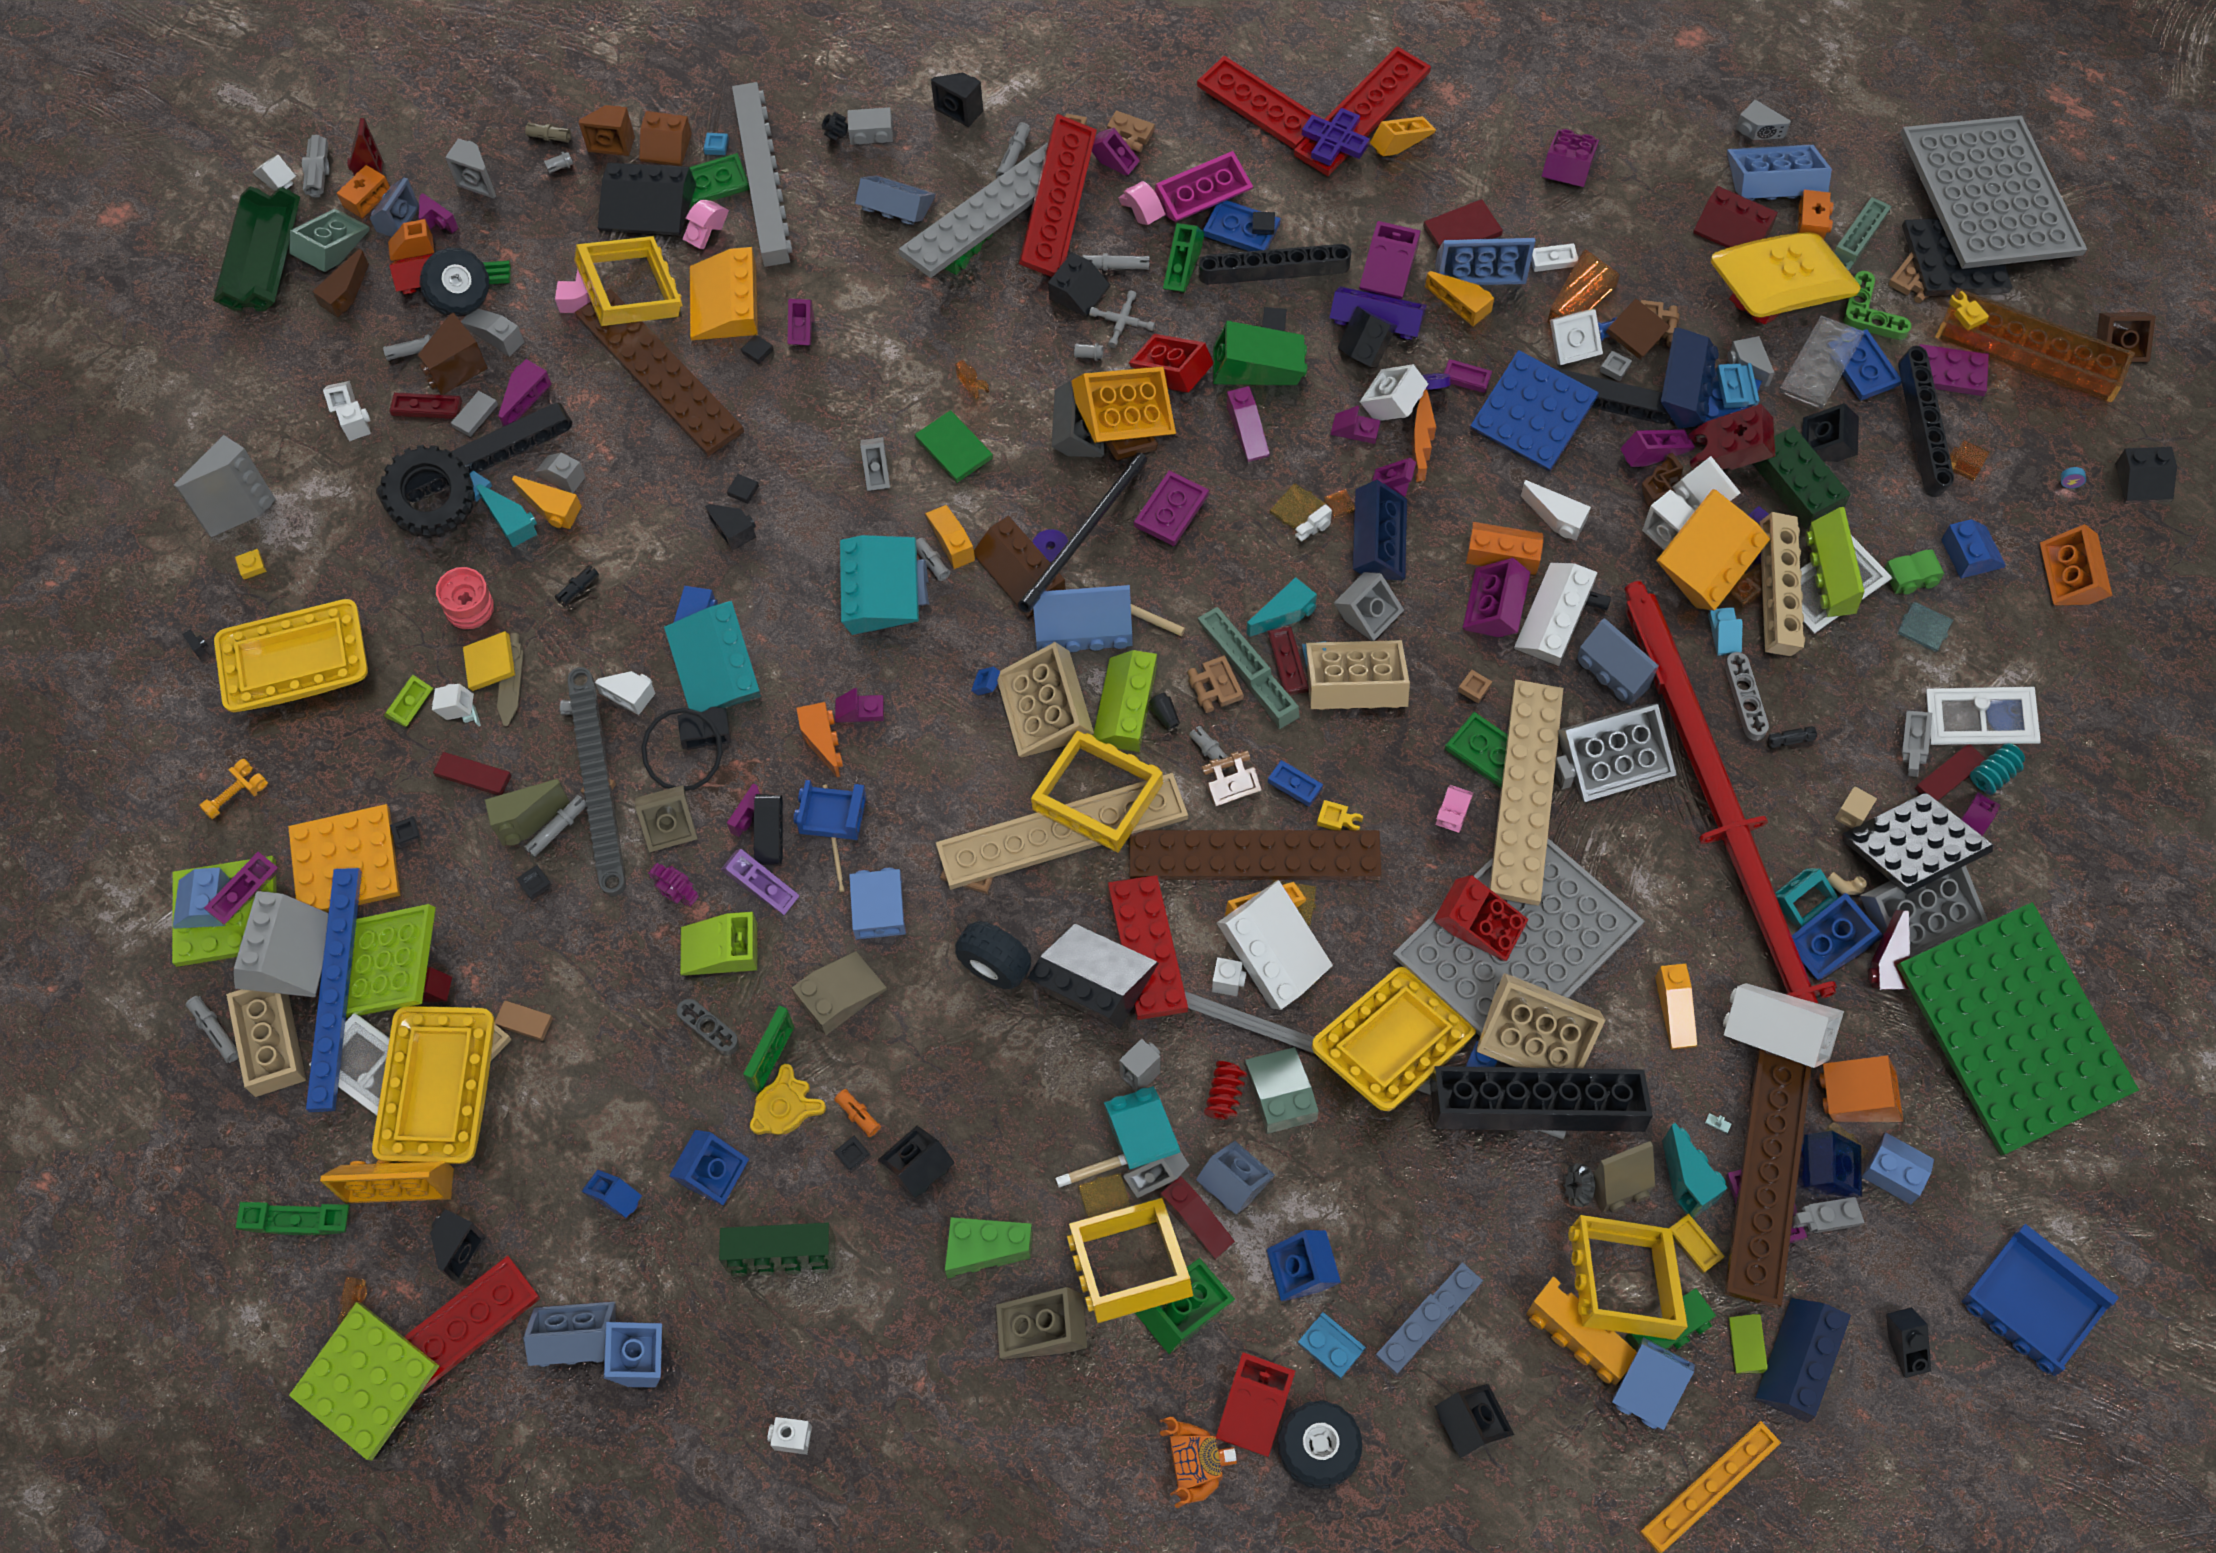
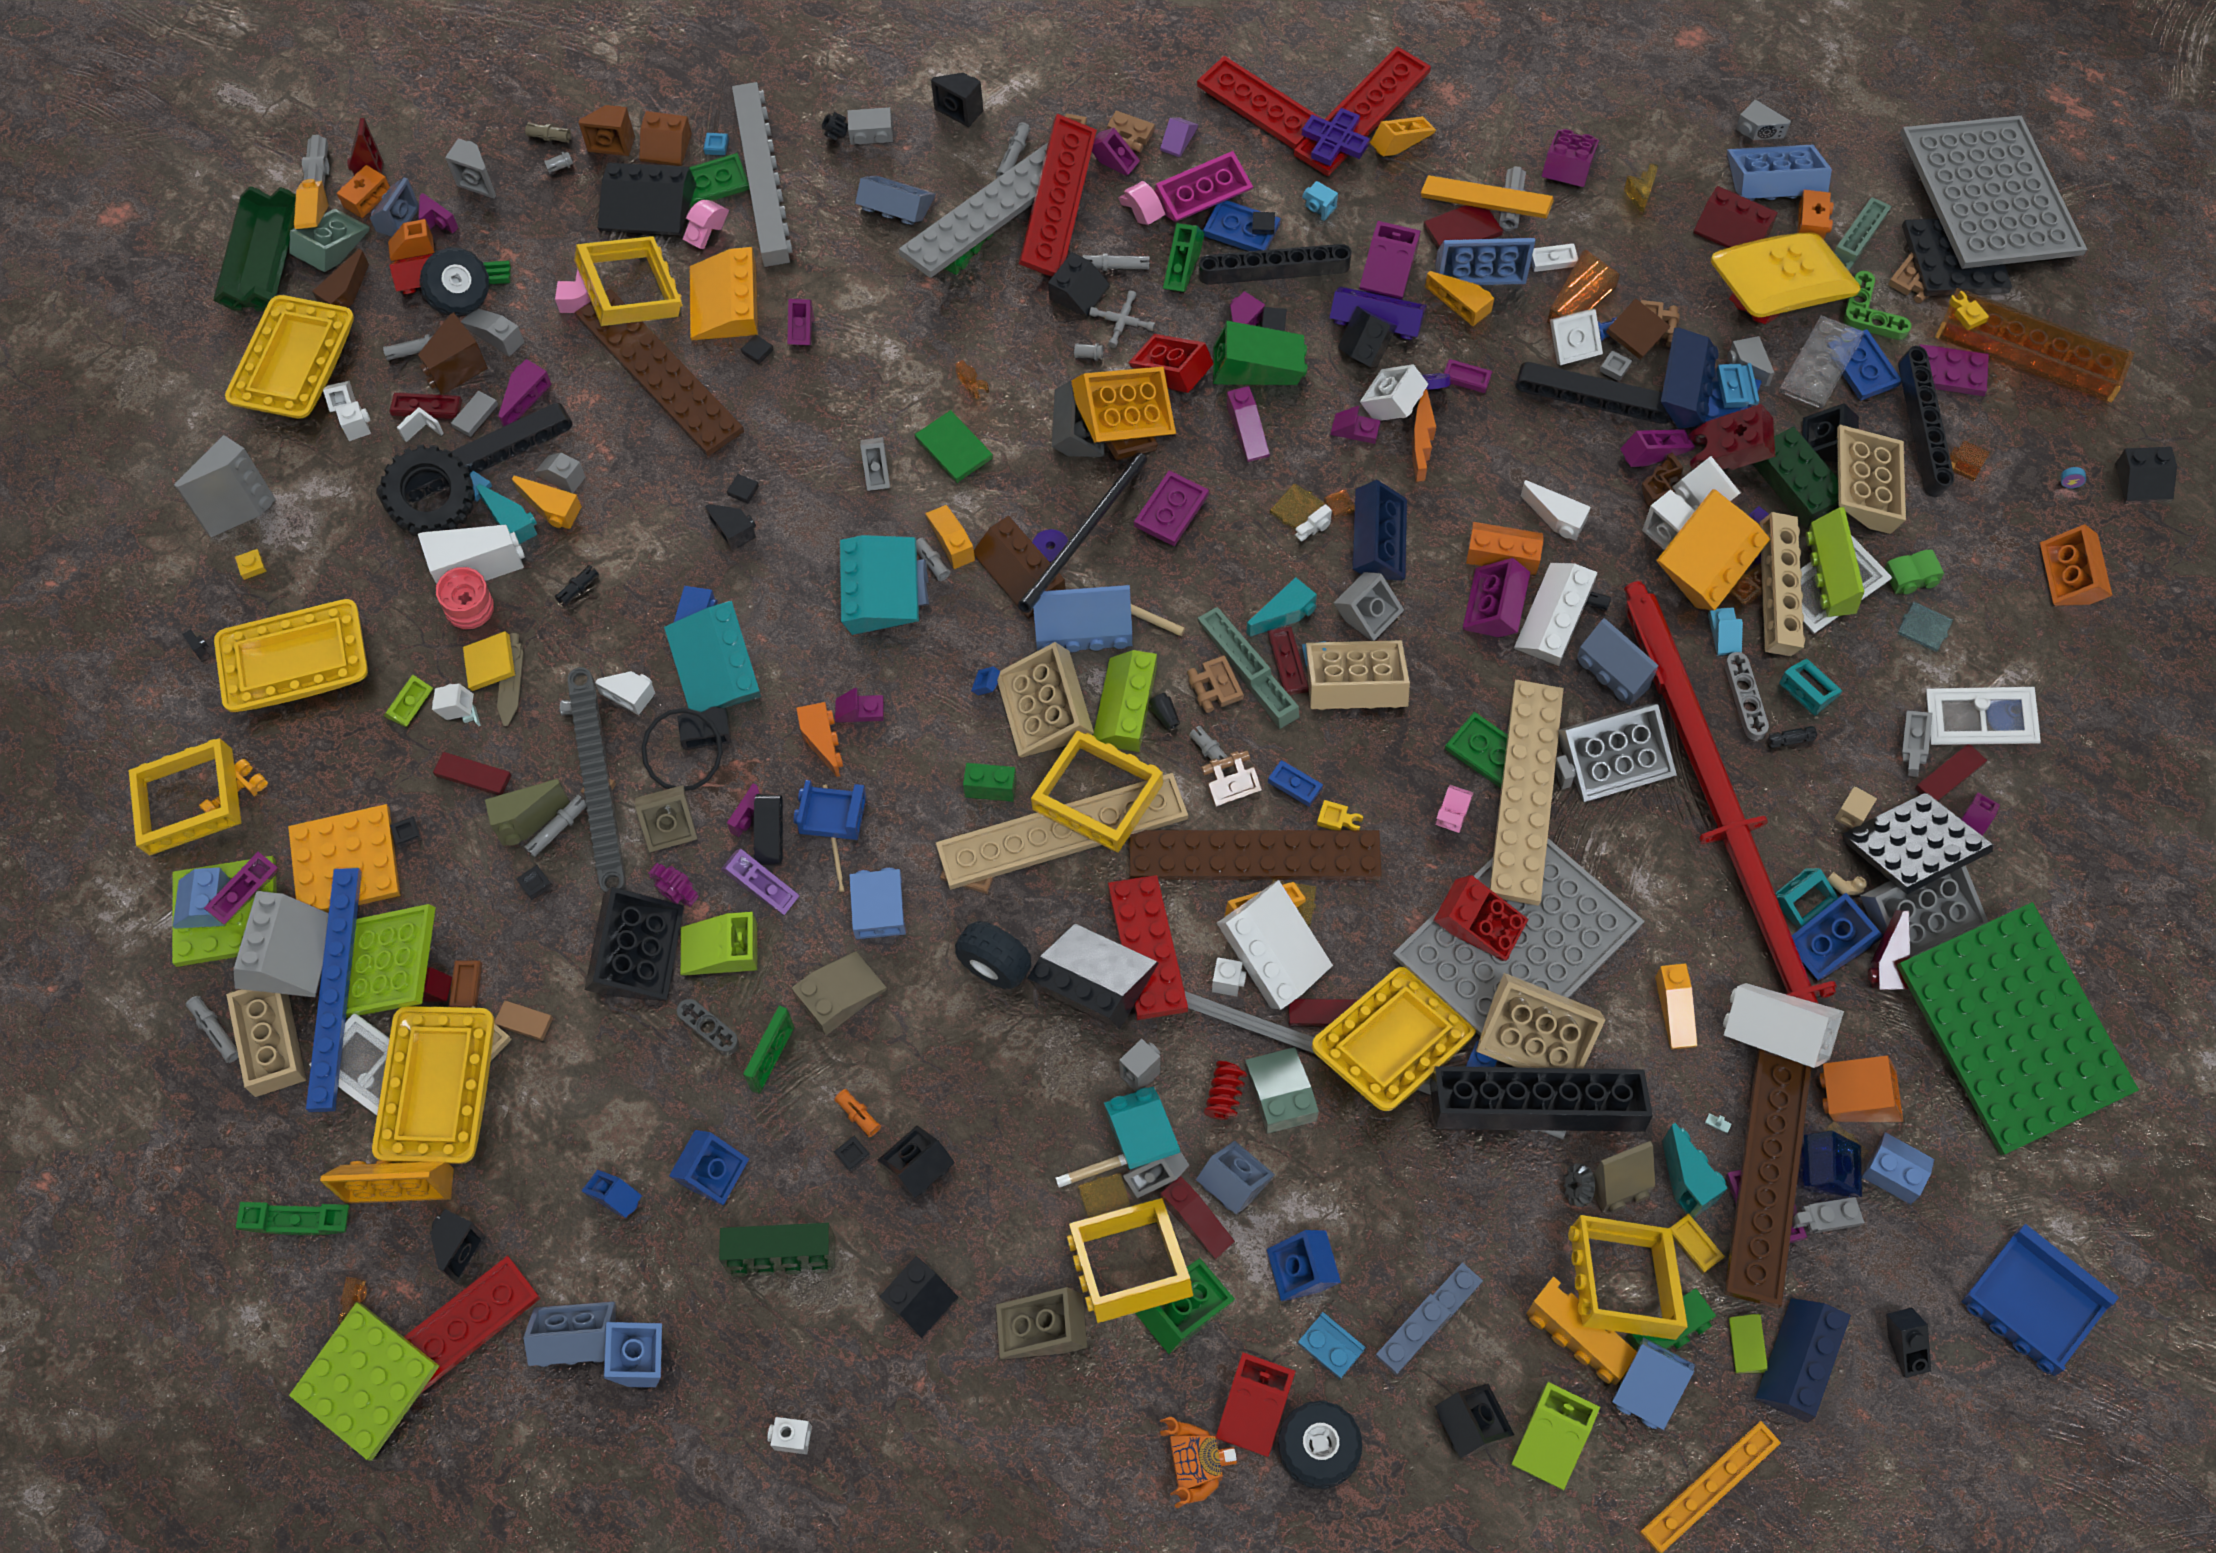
(195, 827): none -> yellow window
(275, 173): white slope -> none
(290, 356): none -> yellow wedge
(310, 204): none -> light orange slope
(416, 422): none -> white bracket
(465, 984): none -> dark orange tile
(485, 549): none -> white slope
(634, 946): none -> black slope
(783, 1105): yellow tile -> none
(918, 1297): none -> black slope
(985, 1243): bright green wedge -> none
(990, 782): none -> green brick
(1177, 136): none -> medium lavender slope
(1246, 310): none -> magenta slope
(1317, 1011): none -> dark red tile
(1320, 199): none -> medium azure brick
(1396, 475): magenta slope -> none
(1475, 686): medium nougat plate -> none
(1487, 196): none -> light orange tile
(1514, 180): none -> light grey piece
(1534, 410): blue plate -> none
(1555, 1435): none -> lime slope
(1639, 188): none -> clear yellow slope
(1804, 691): none -> teal tile
(1871, 478): none -> tan slope
(1971, 548): blue slope -> none
(1998, 769): teal piece -> none
(2128, 330): reddish brown slope -> none

